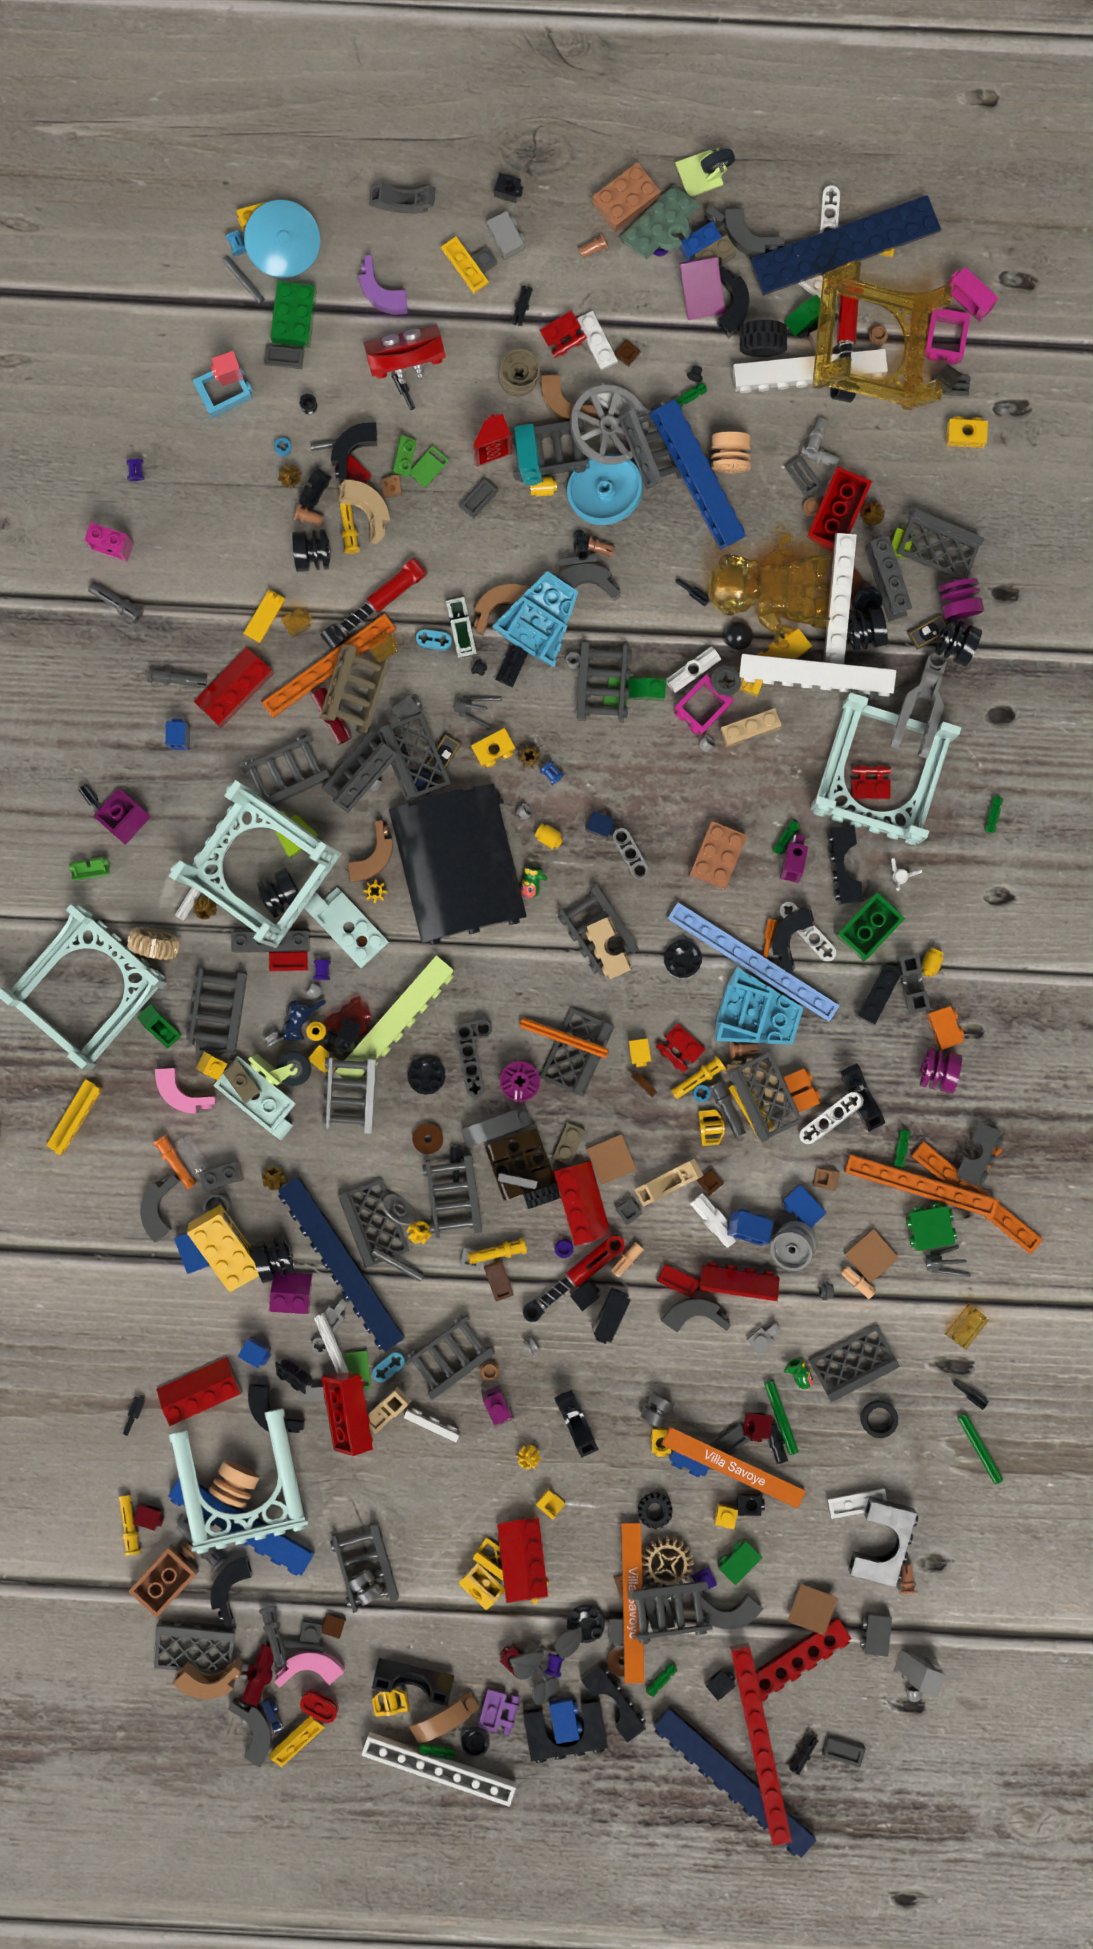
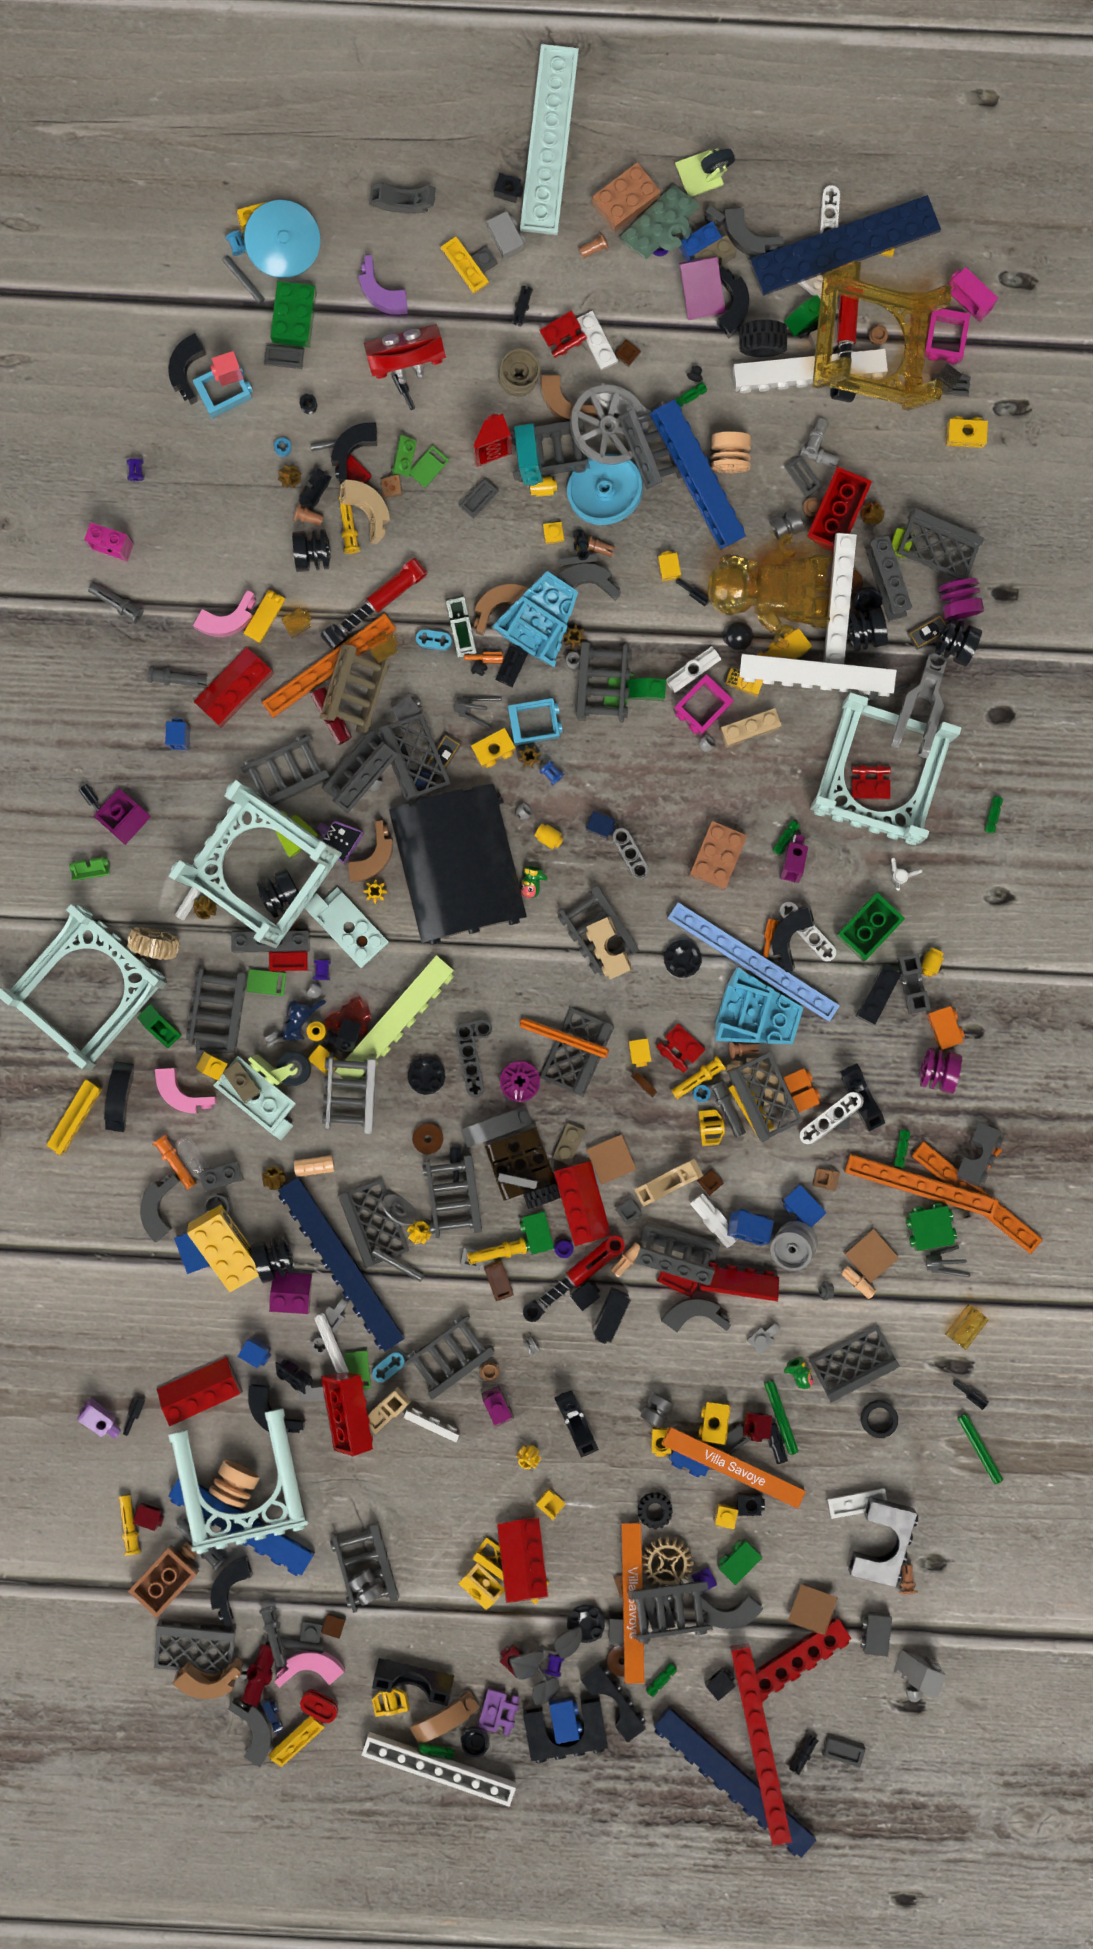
(94, 1412): none -> medium lavender torso
(117, 1096): none -> black arch
(182, 357): none -> black arch
(227, 625): none -> bright pink arch
(264, 982): none -> bright green piece
(313, 1165): none -> light nougat axle
(340, 837): none -> black torso
(487, 657): none -> orange axle
(537, 1233): none -> green brick
(549, 139): none -> light aqua plate
(553, 532): none -> yellow plate
(554, 709): none -> medium azure window
(575, 631): none -> pearl gold gear
(669, 566): none -> yellow brick
(680, 1242): none -> dark grey fence
(717, 1435): none -> yellow brick
(731, 675): dark grey gear -> none
(787, 524): none -> flat silver wheel
(848, 889): black arch -> none

